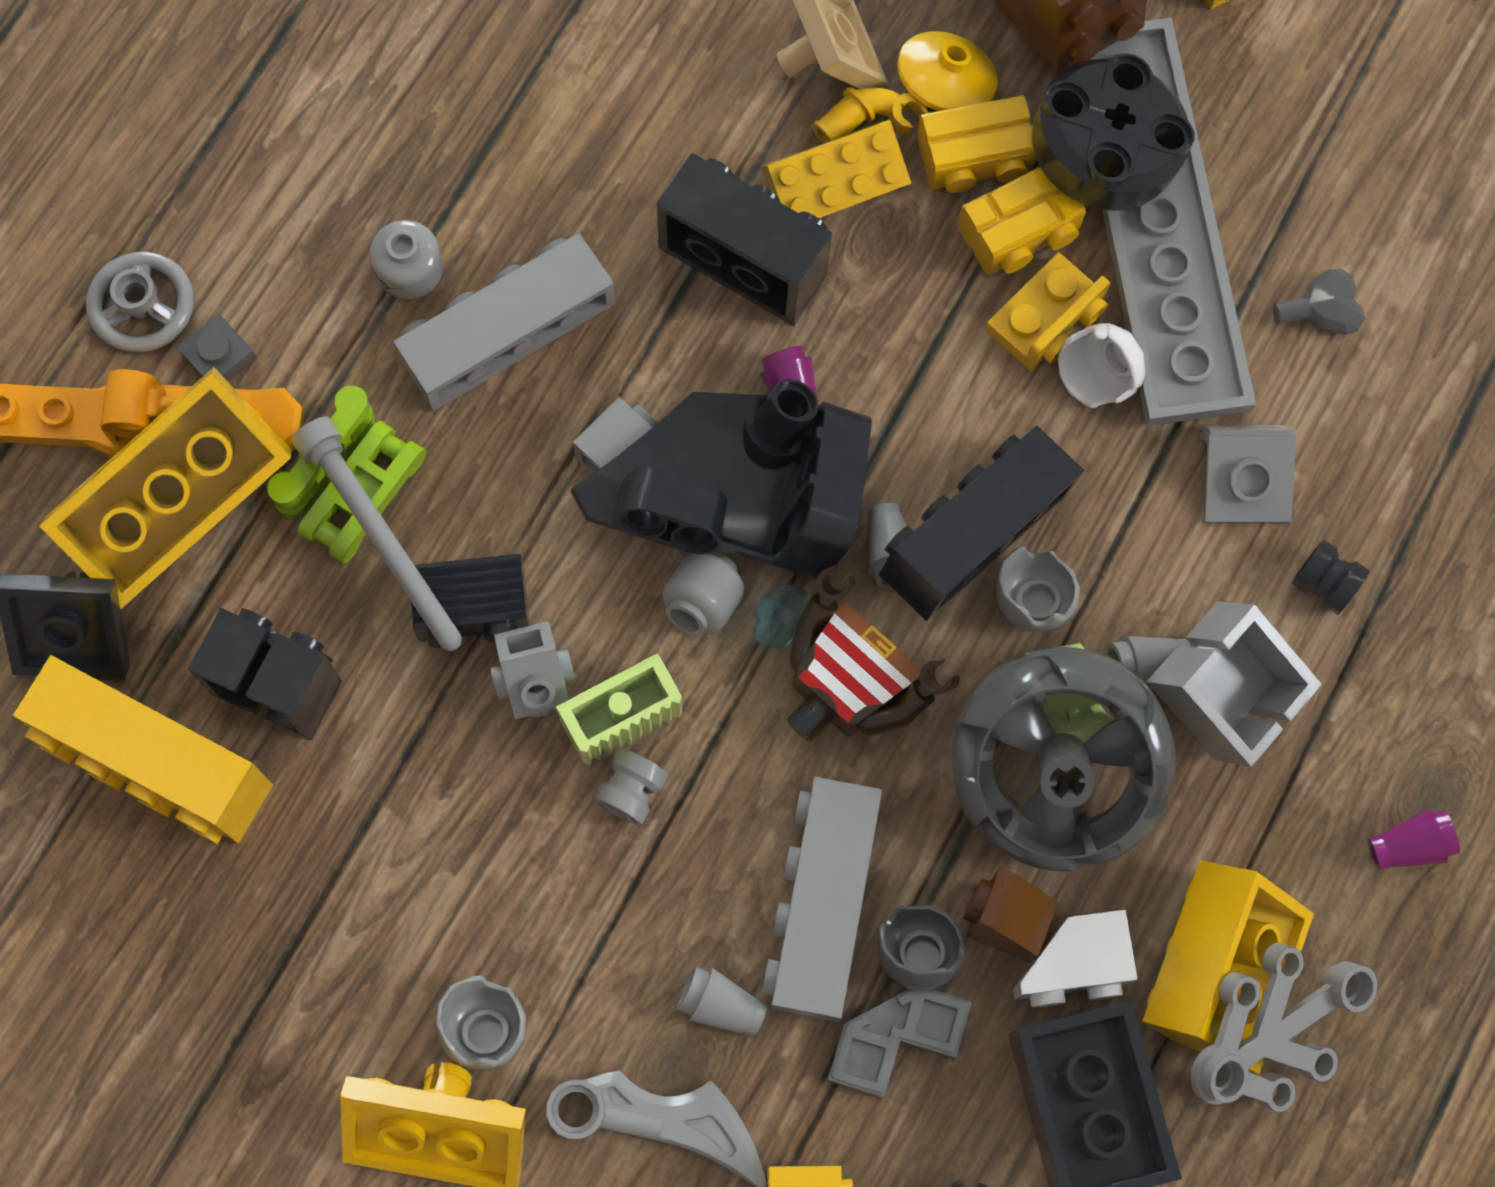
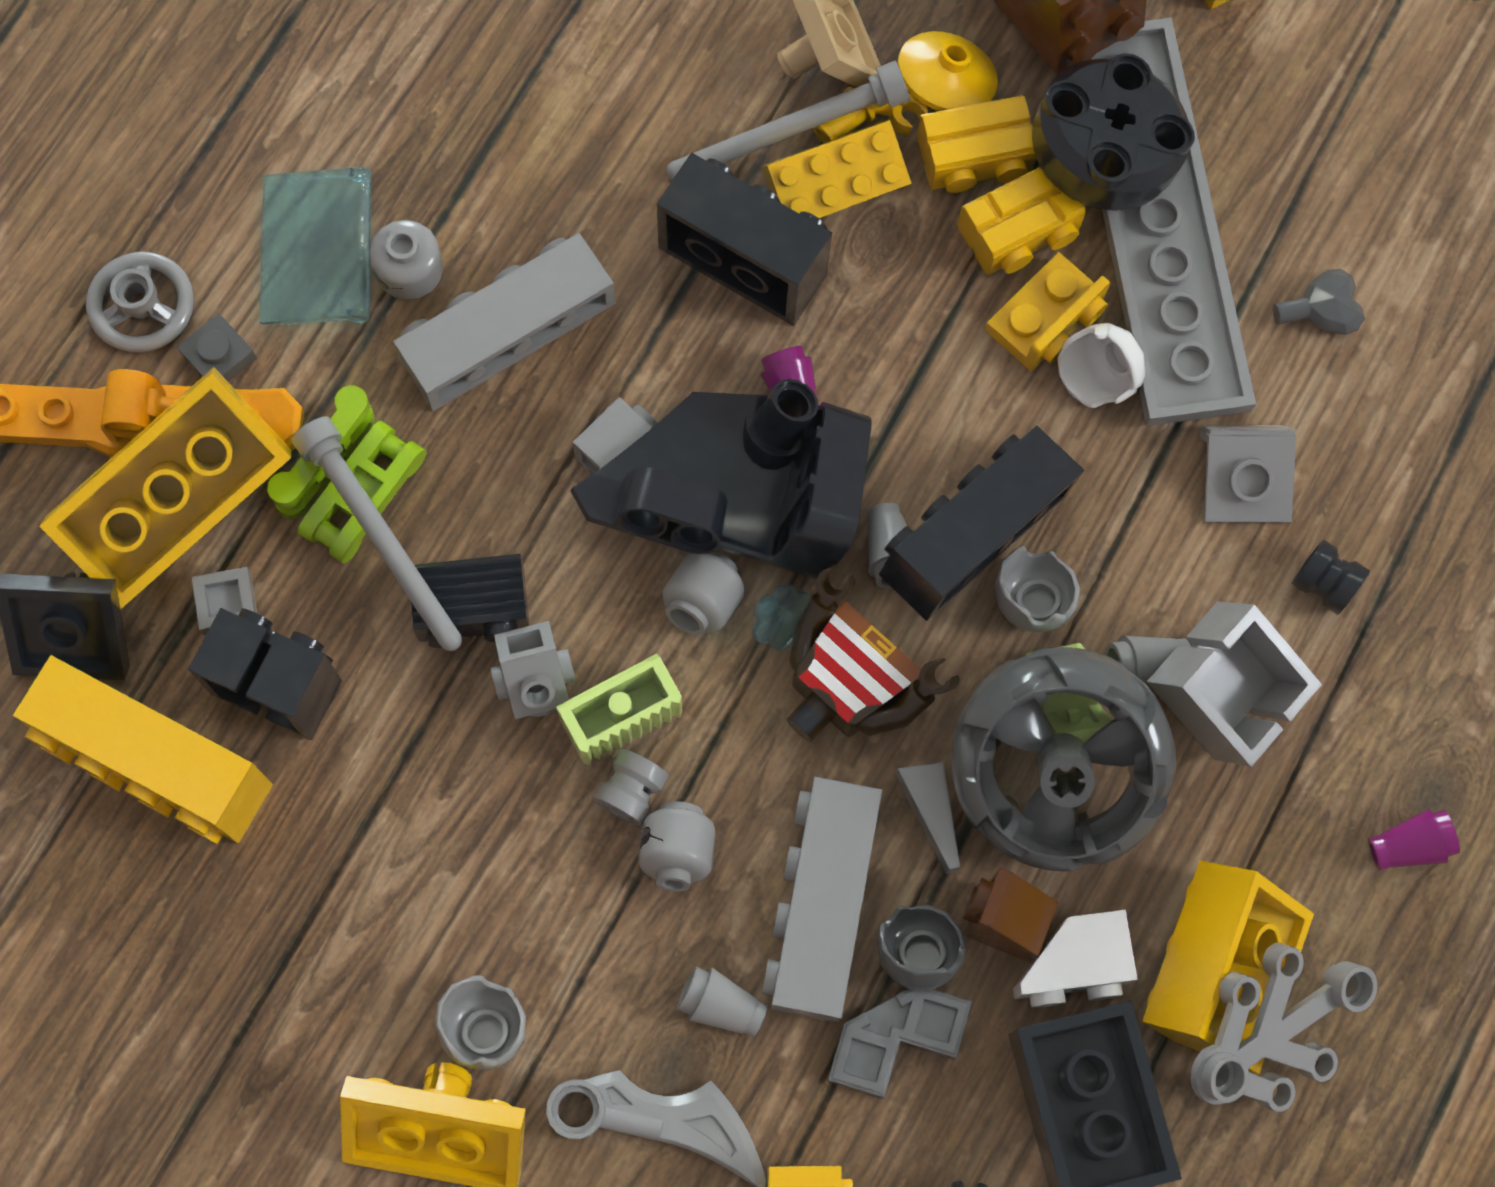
(225, 590): none -> light grey plate
(316, 246): none -> clear light blue piece
(677, 845): none -> light grey head
(883, 89): none -> light grey piece
(929, 798): none -> light grey piece

